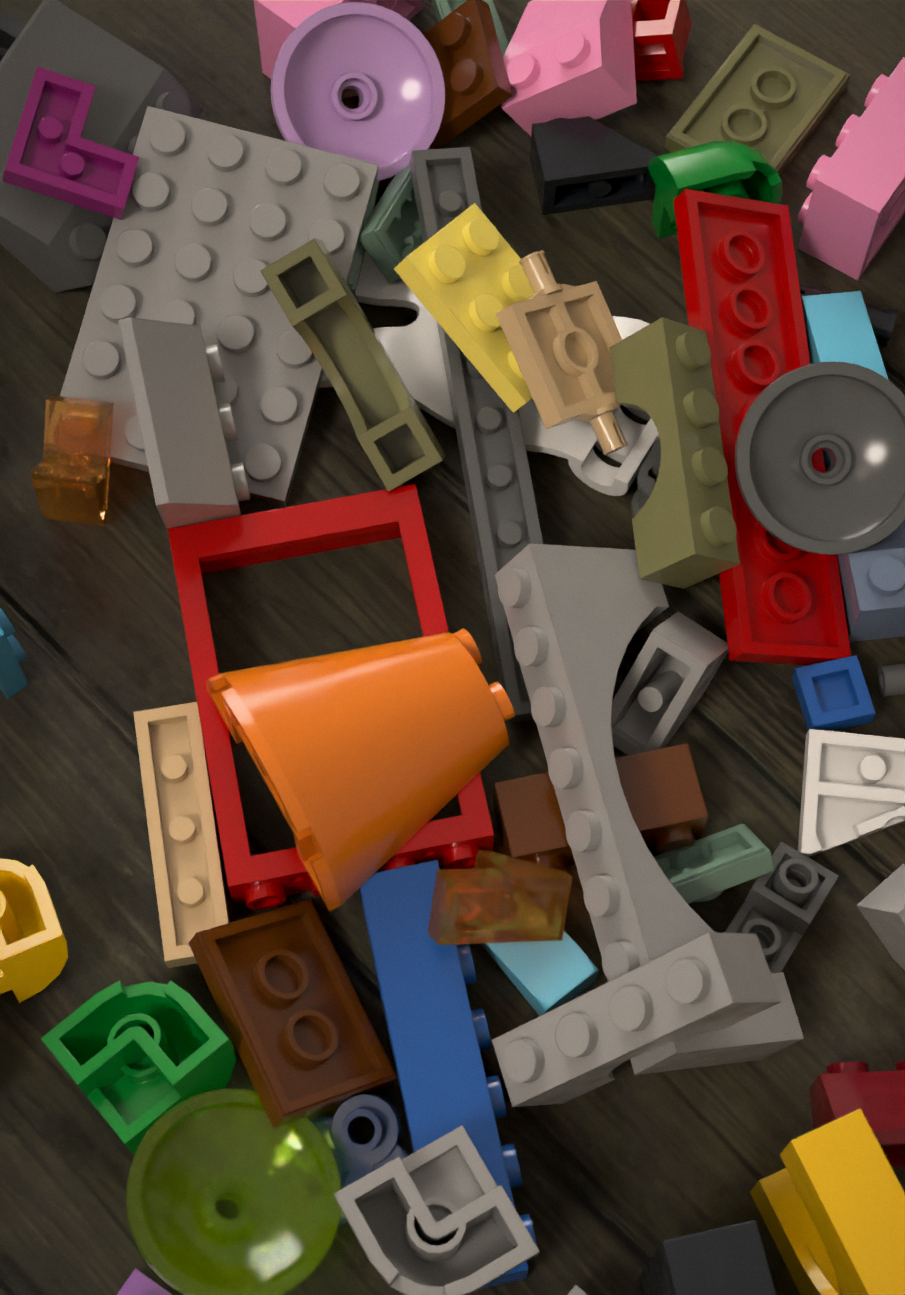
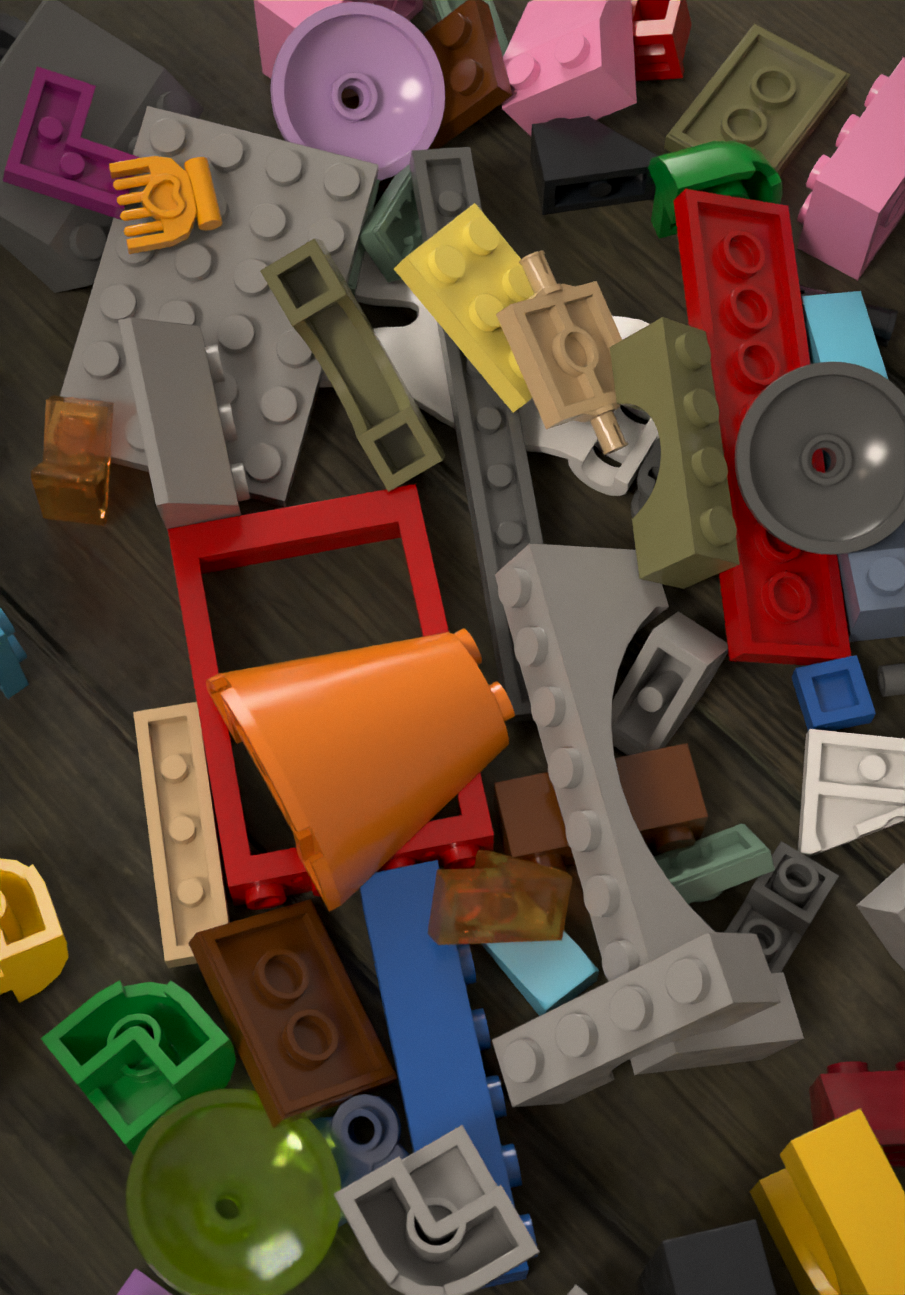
(171, 198): none -> light orange piece

